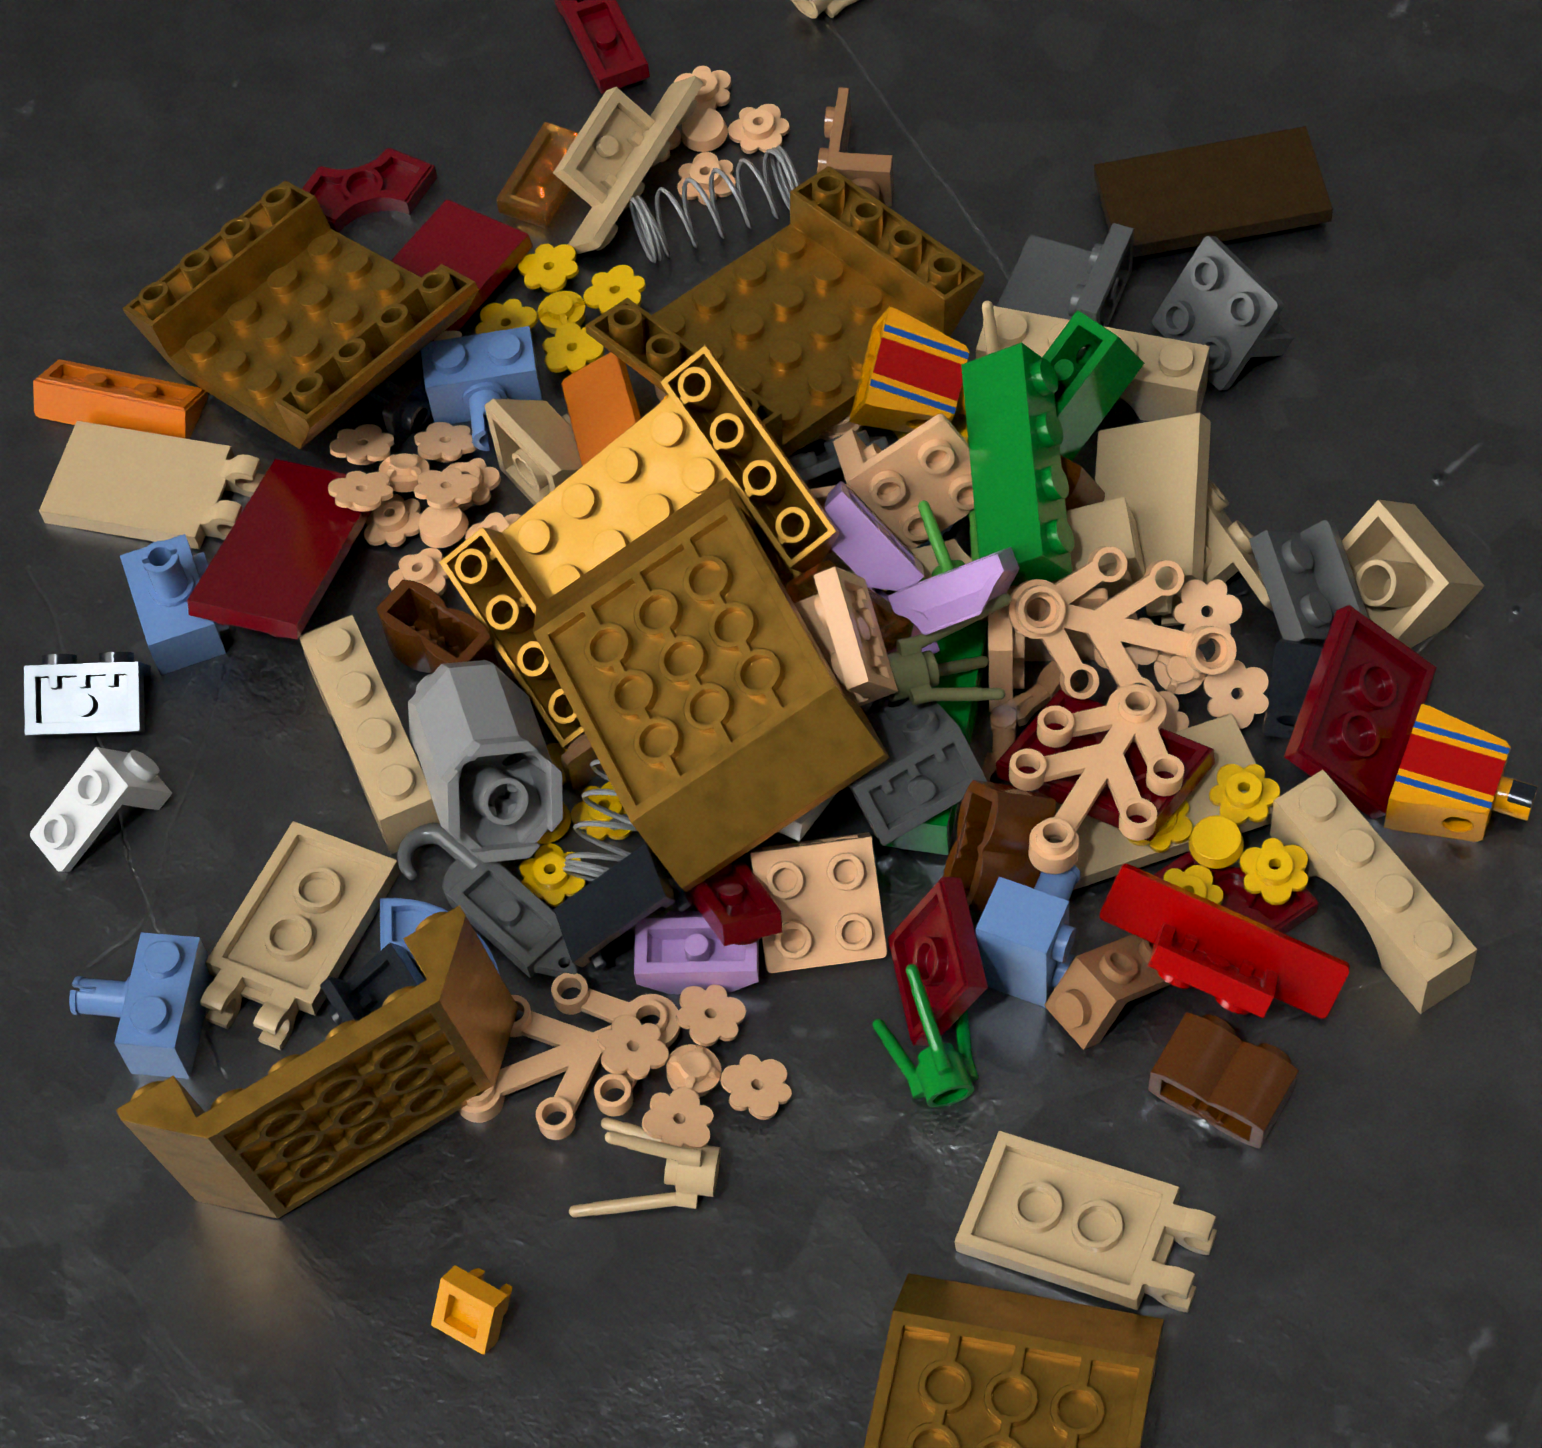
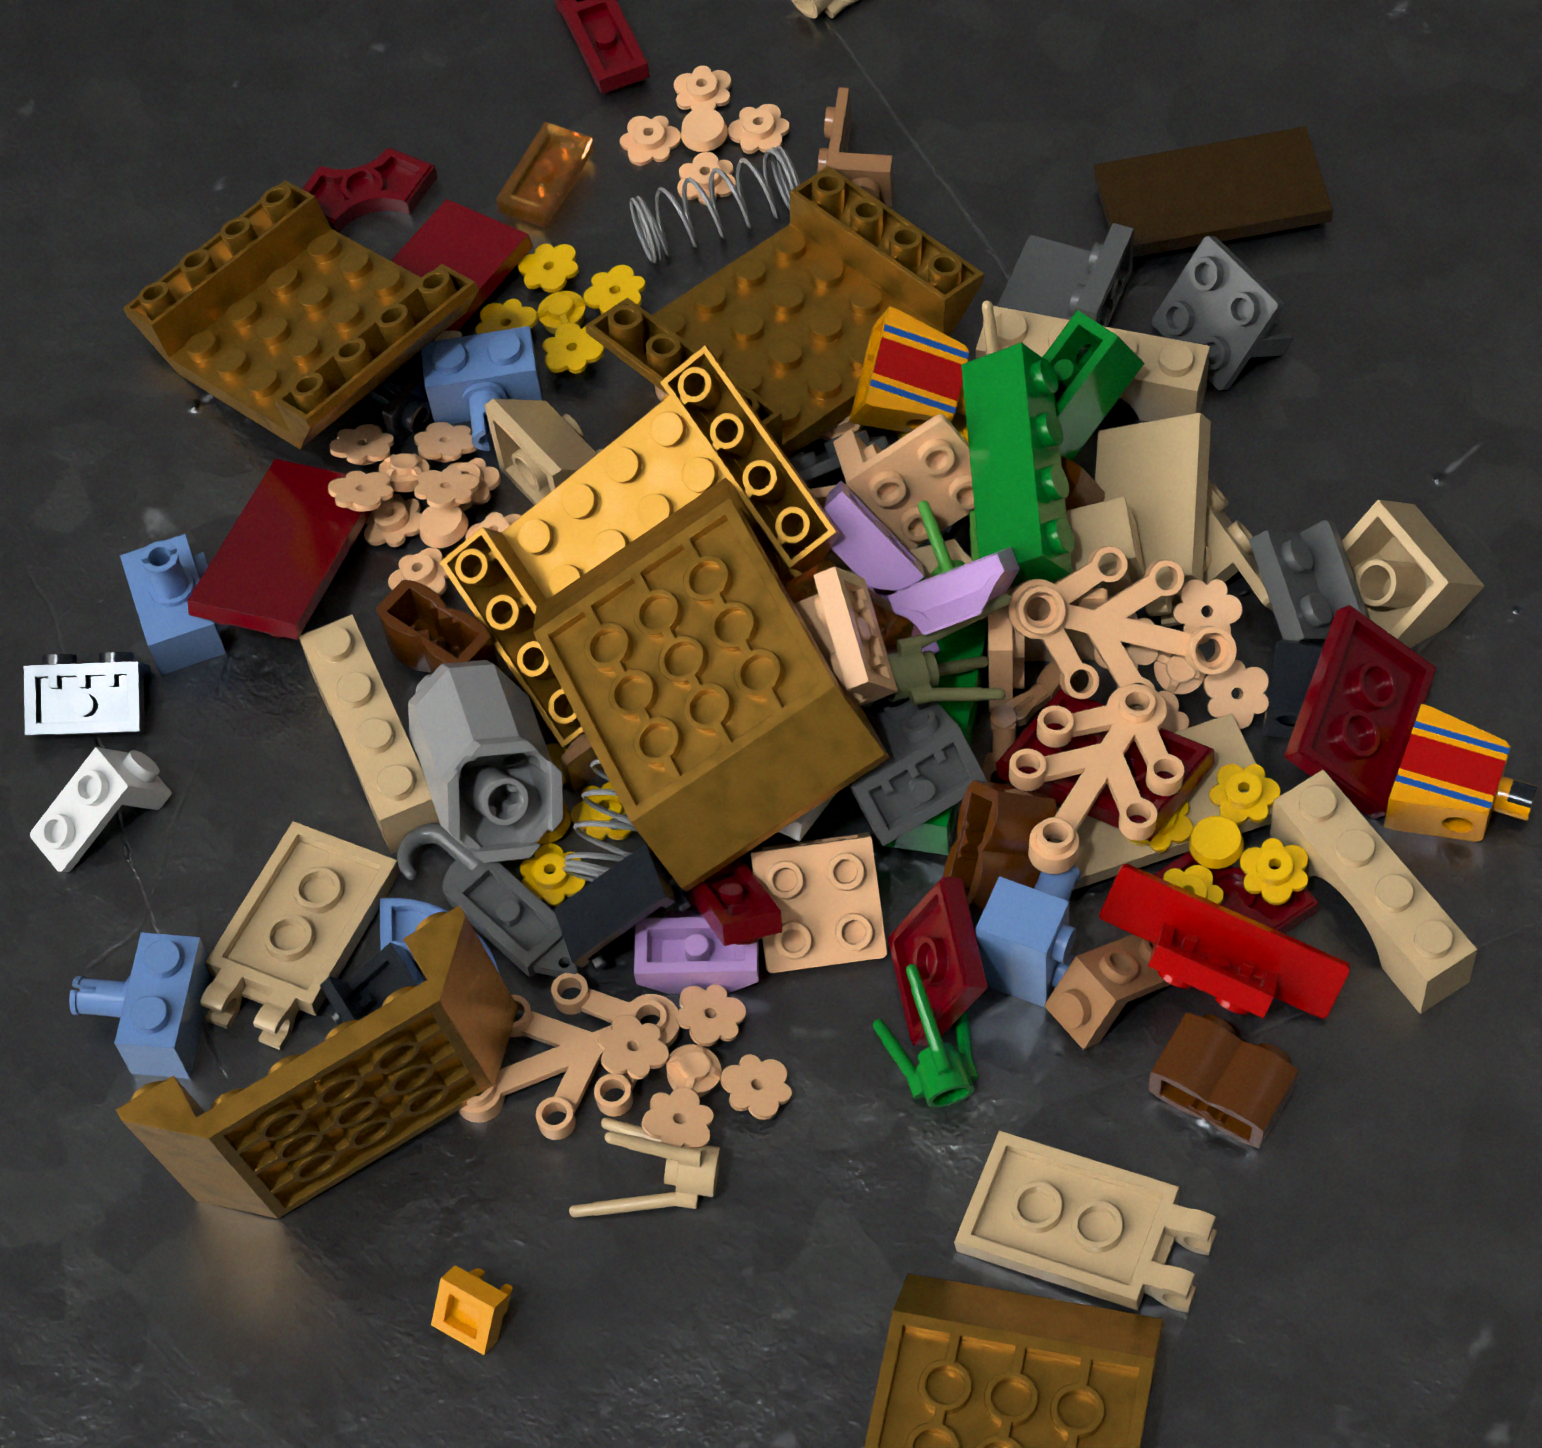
(116, 399): orange slope -> none
(147, 485): tan tile -> none
(600, 404): orange slope -> none
(615, 154): tan bracket -> none

